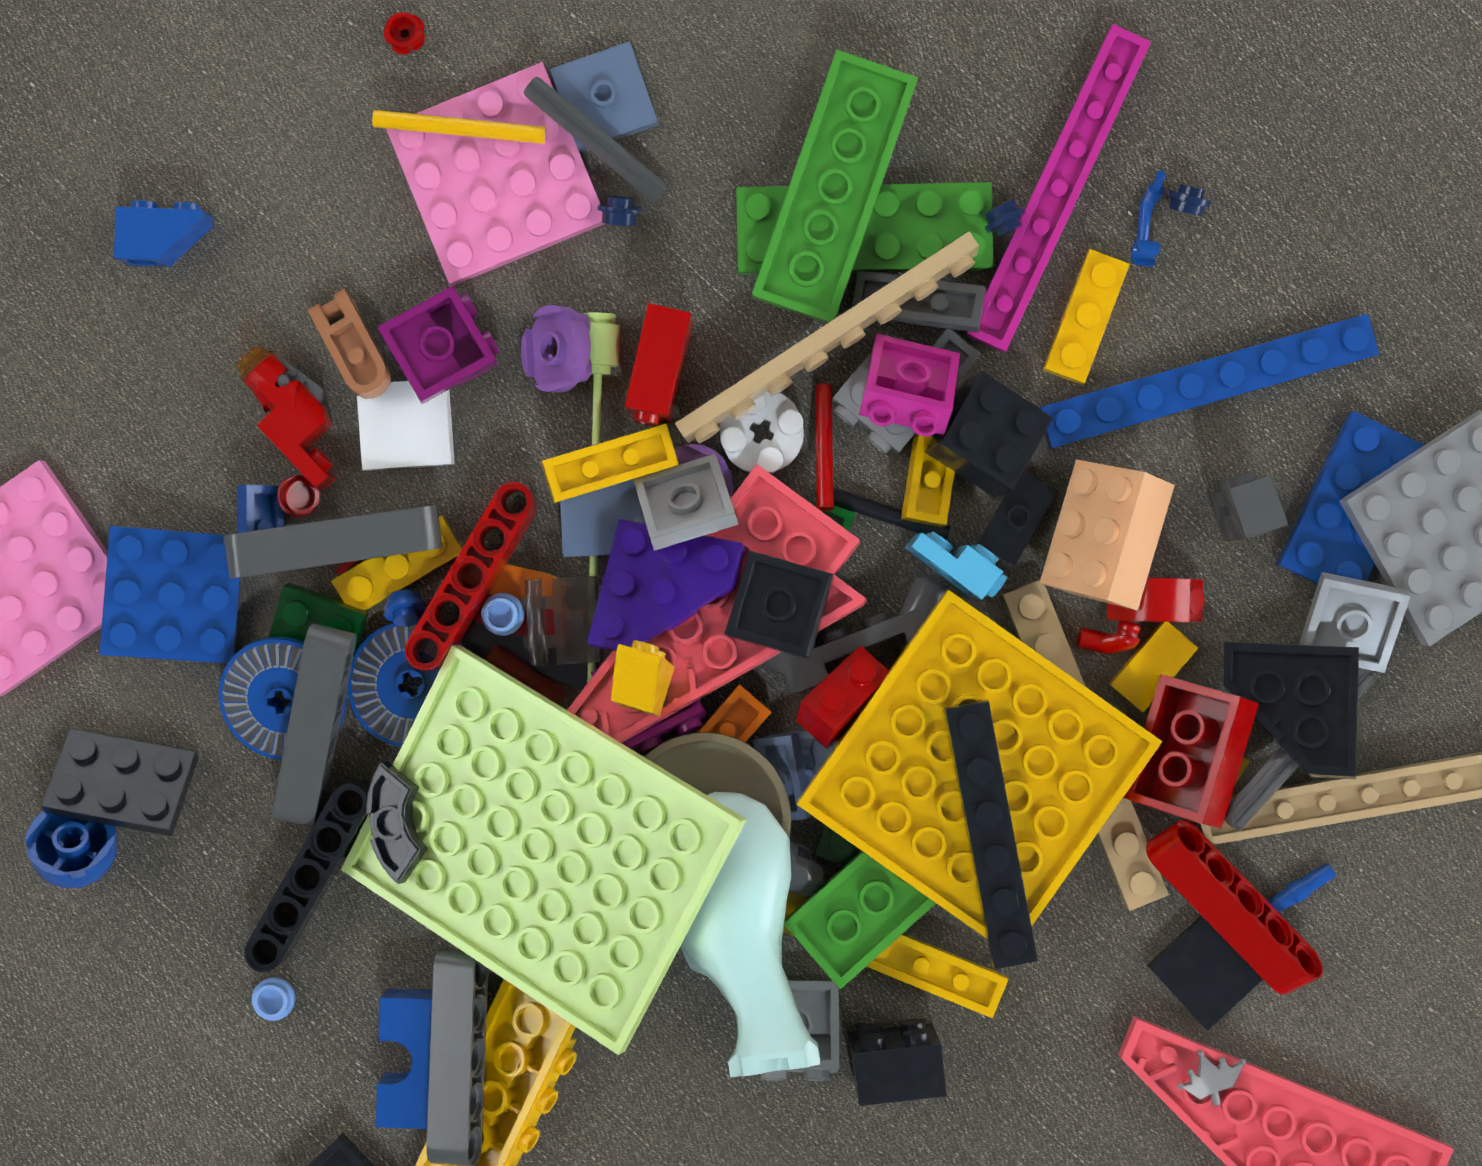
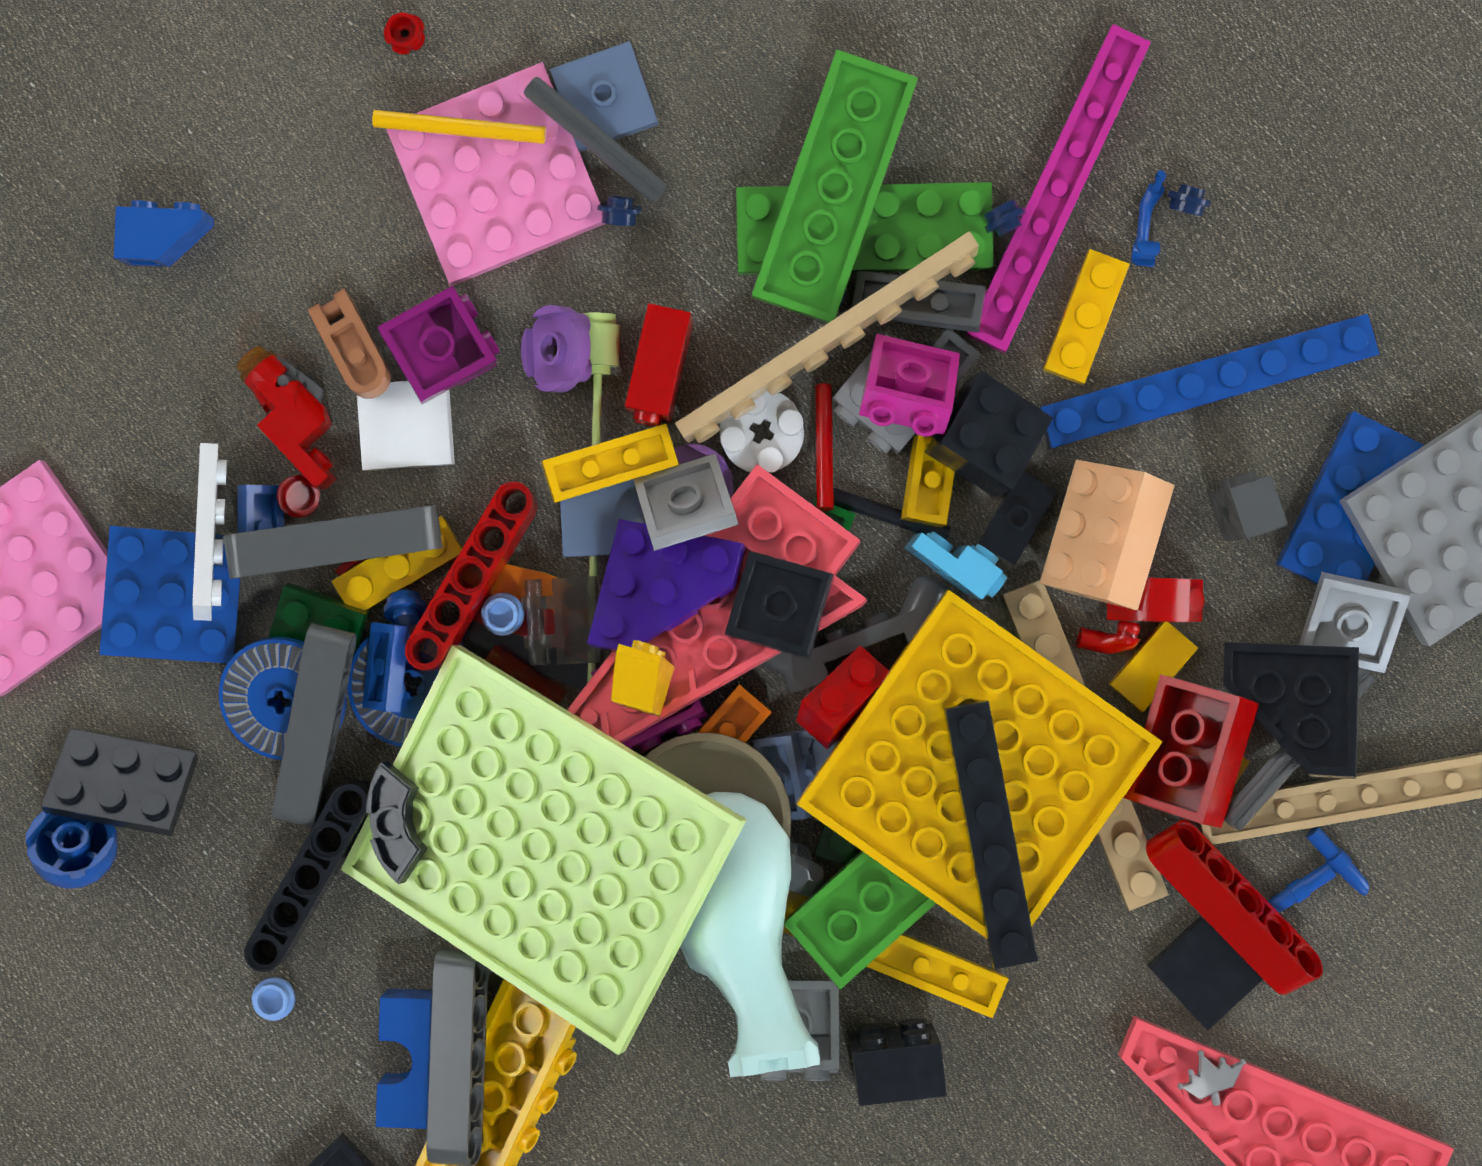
(207, 548): none -> white plate
(385, 667): none -> blue plate
(1338, 860): none -> blue piece

